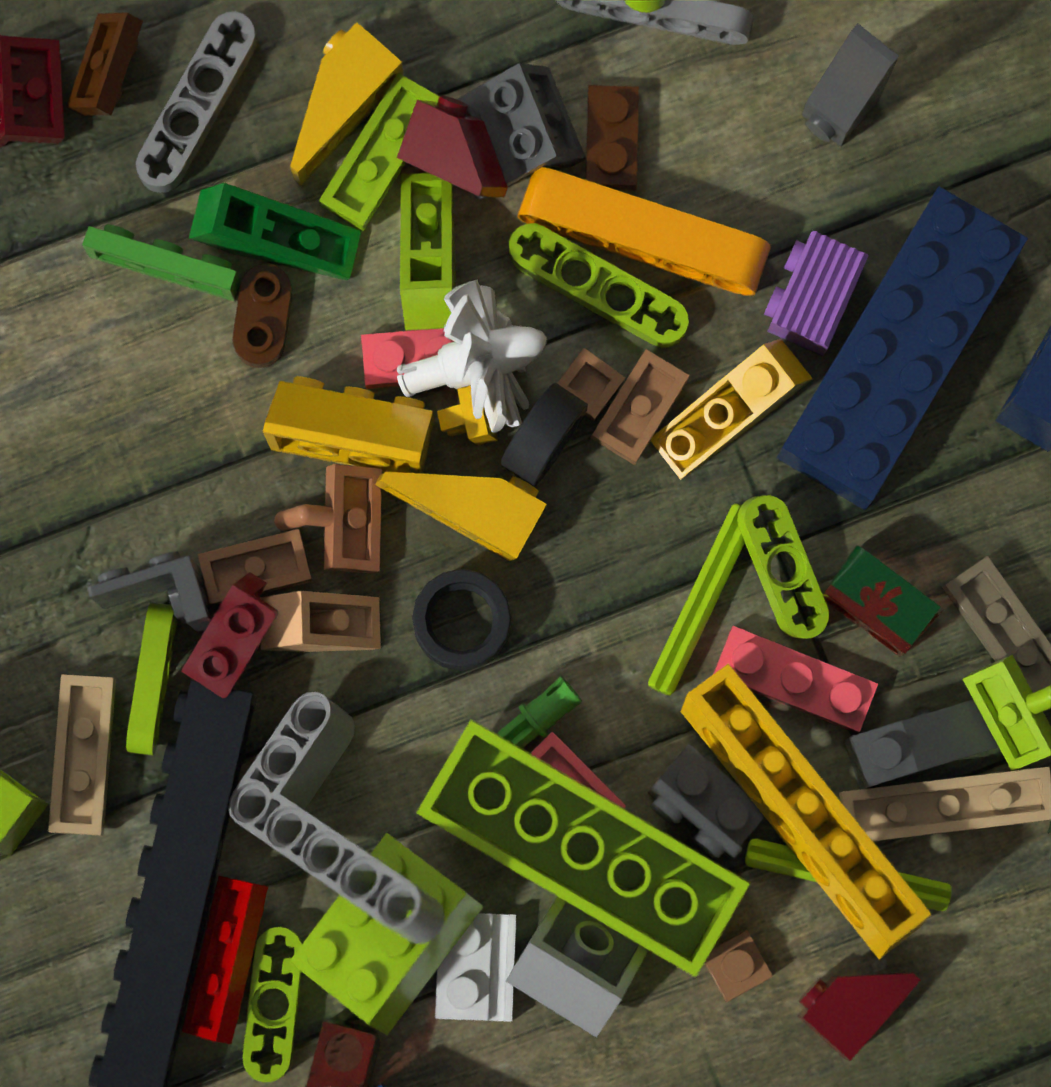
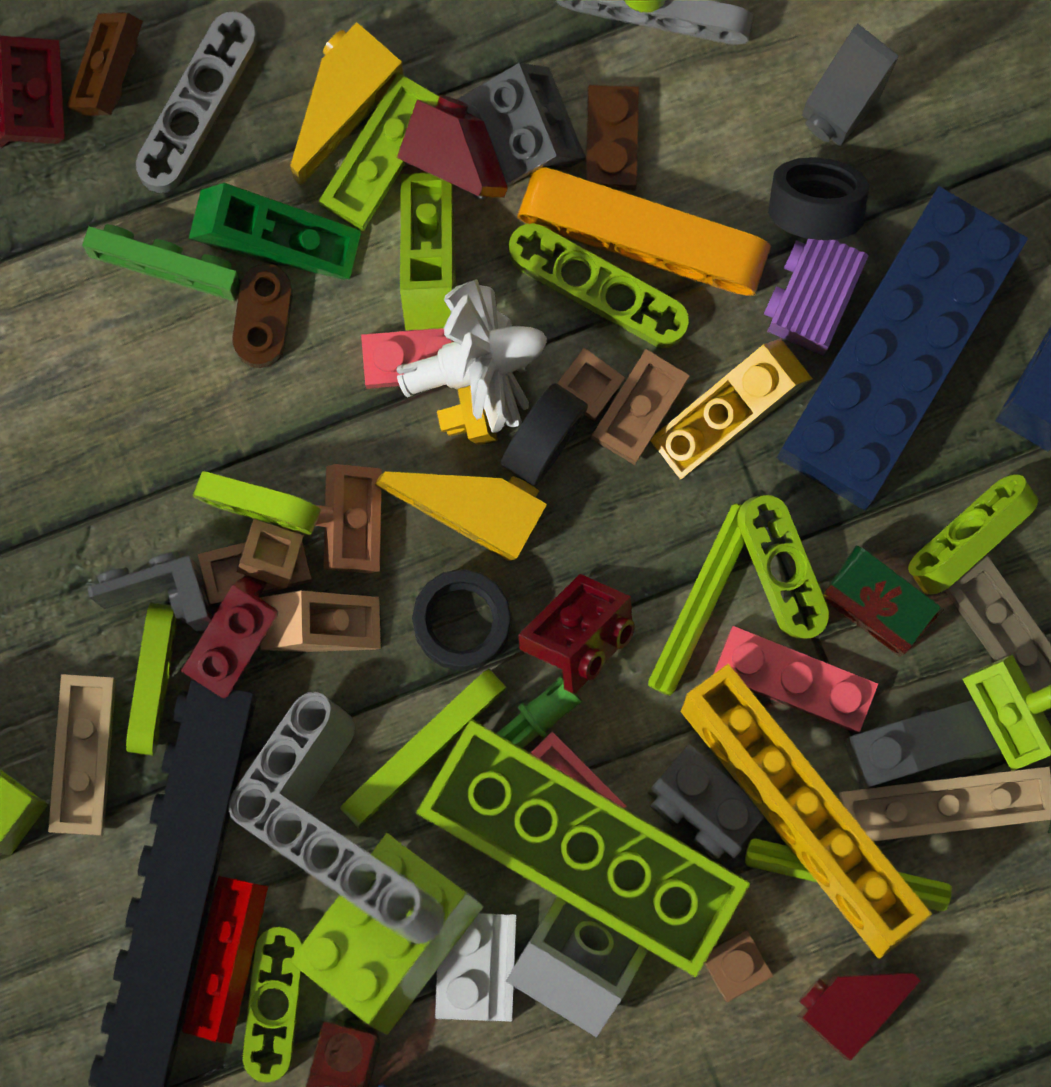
(257, 502): none -> lime beam
(270, 553): none -> medium nougat plate
(348, 426): yellow slope -> none
(423, 748): none -> lime beam
(580, 630): none -> dark red bracket
(818, 198): none -> black tyre
(973, 534): none -> lime beam

